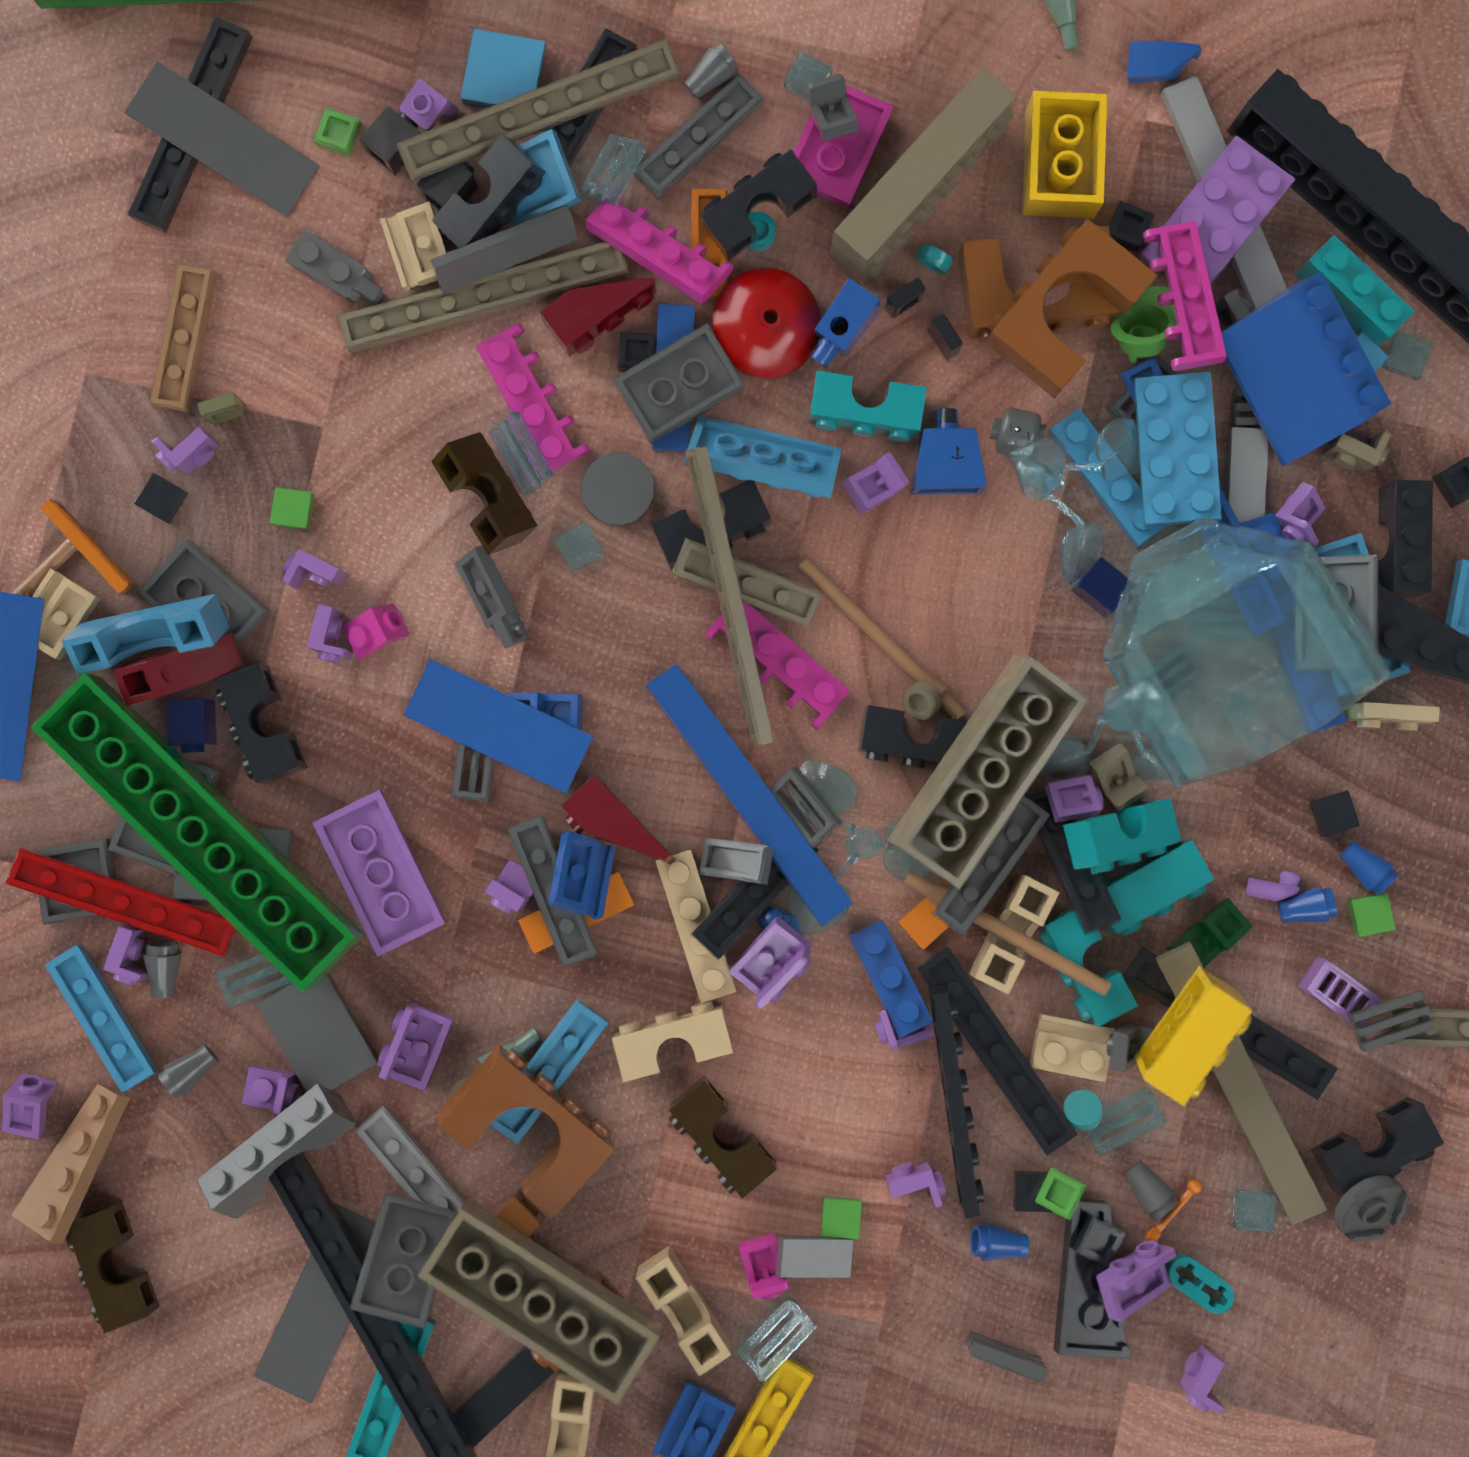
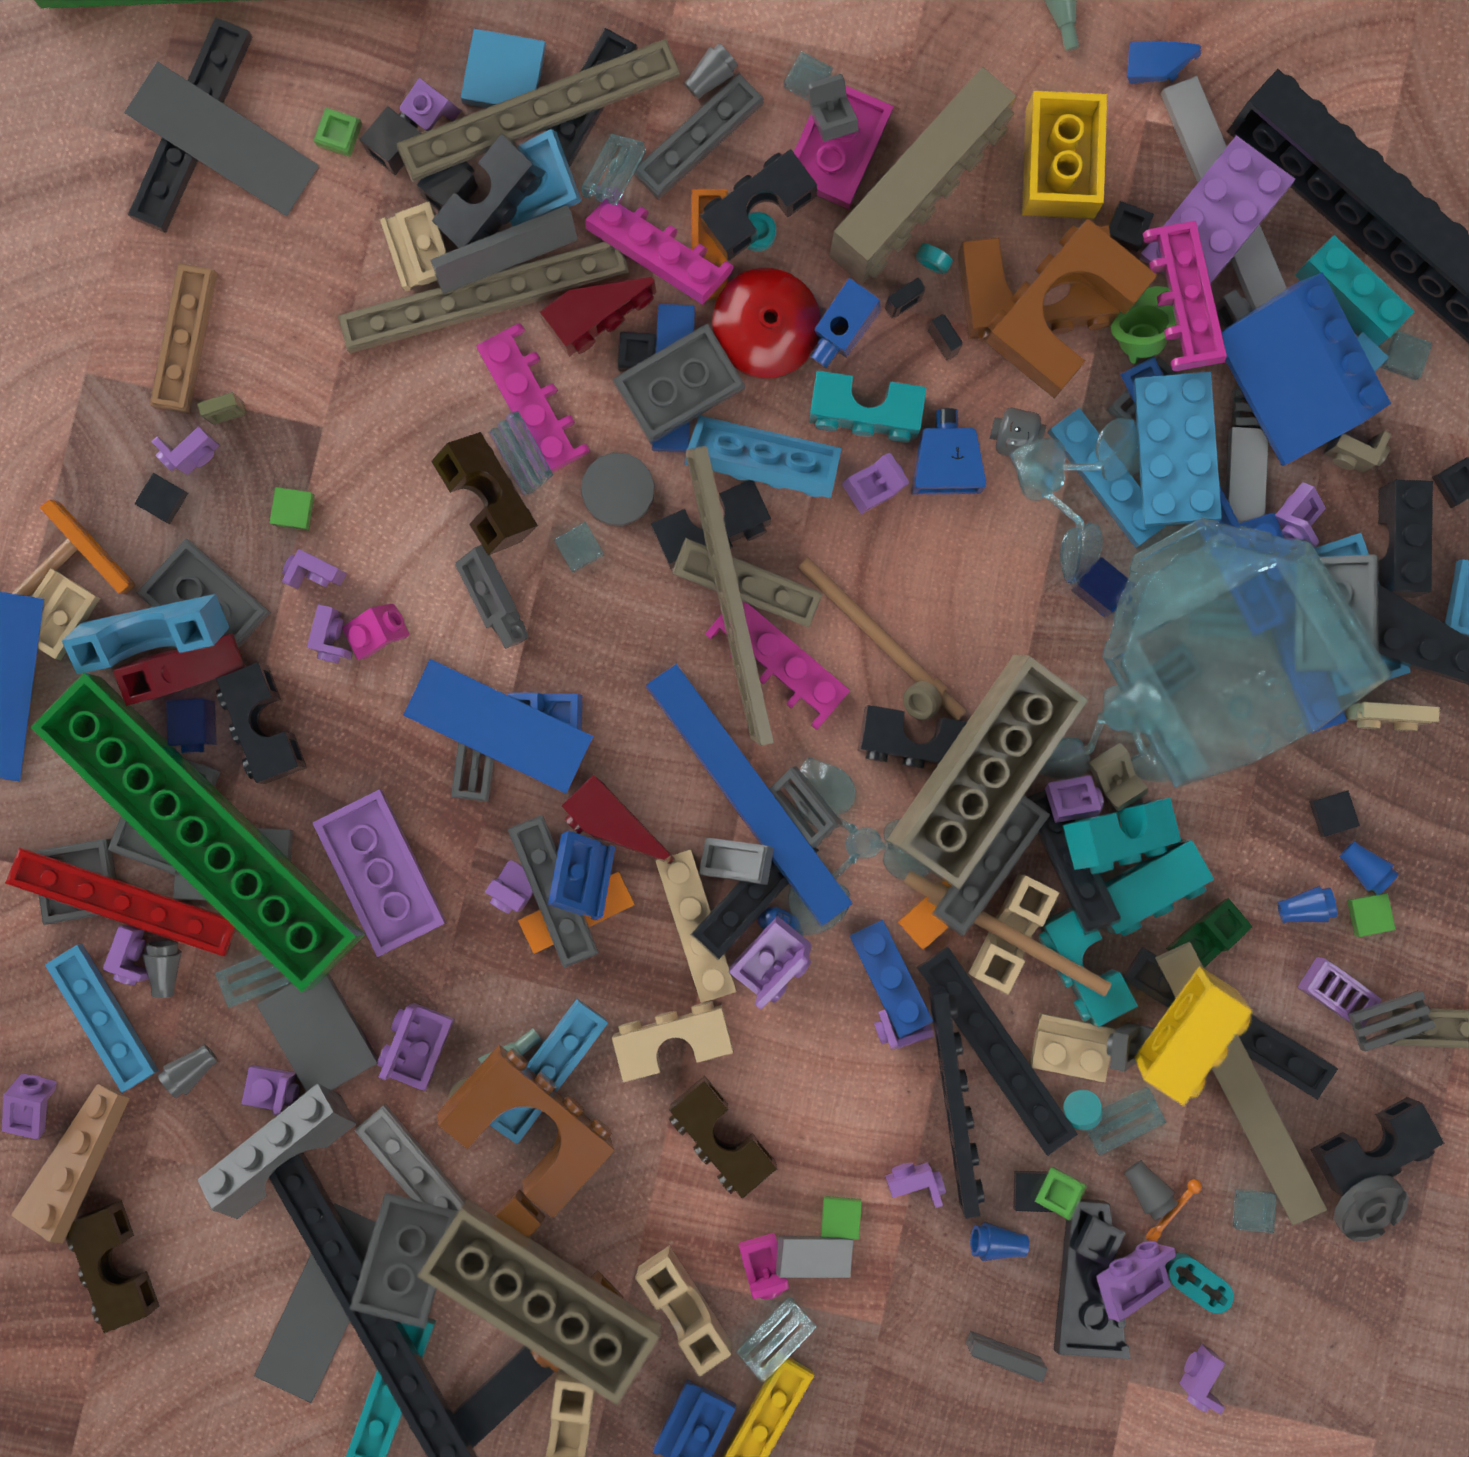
(333, 269): dark grey hinge -> none
(1274, 891): medium lavender arm -> none

